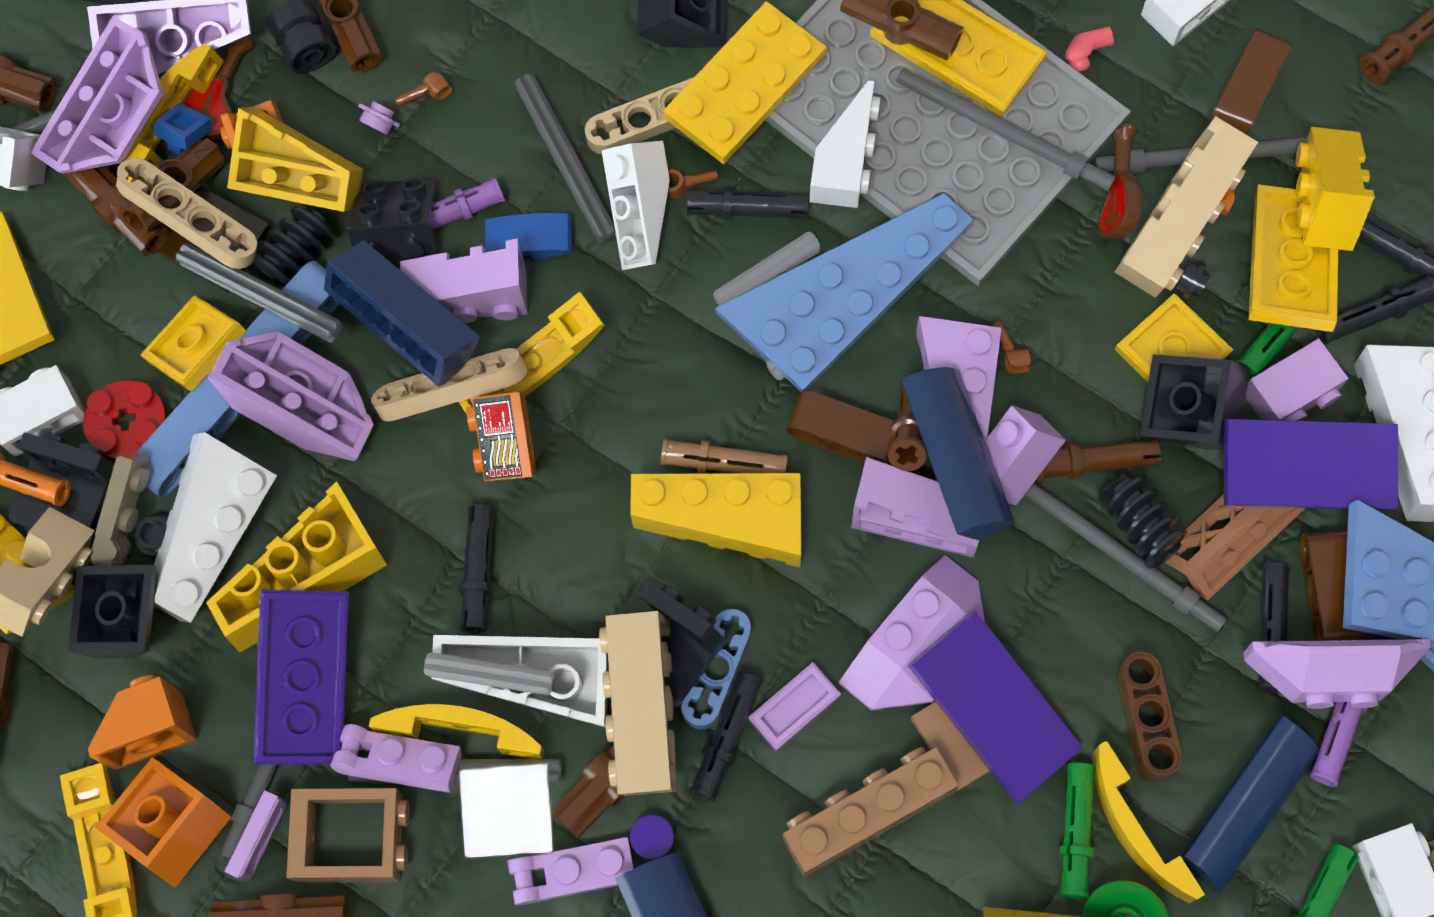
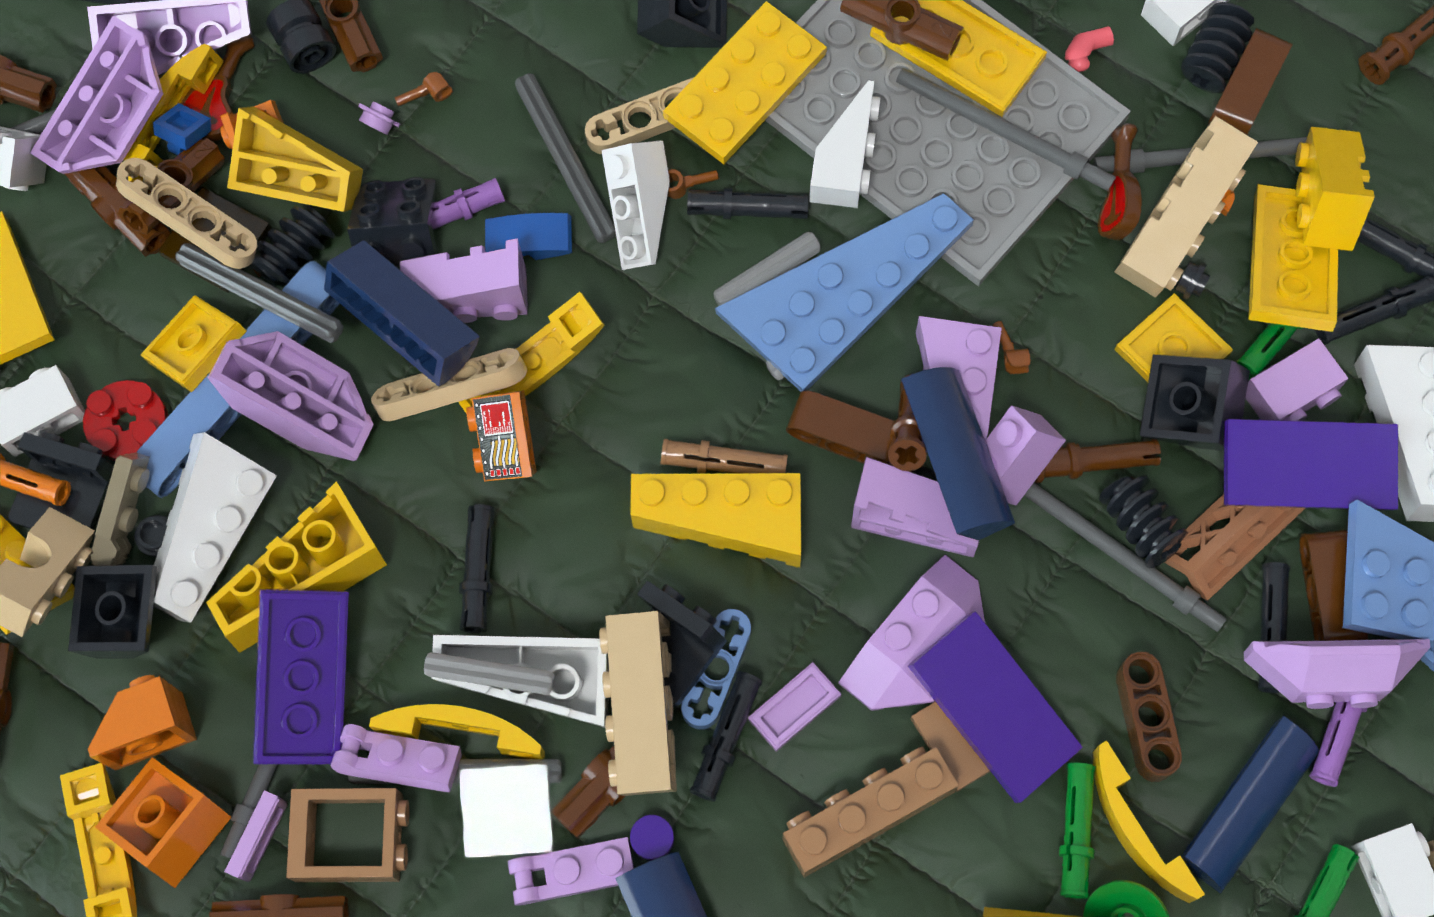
(1218, 47): none -> black piece

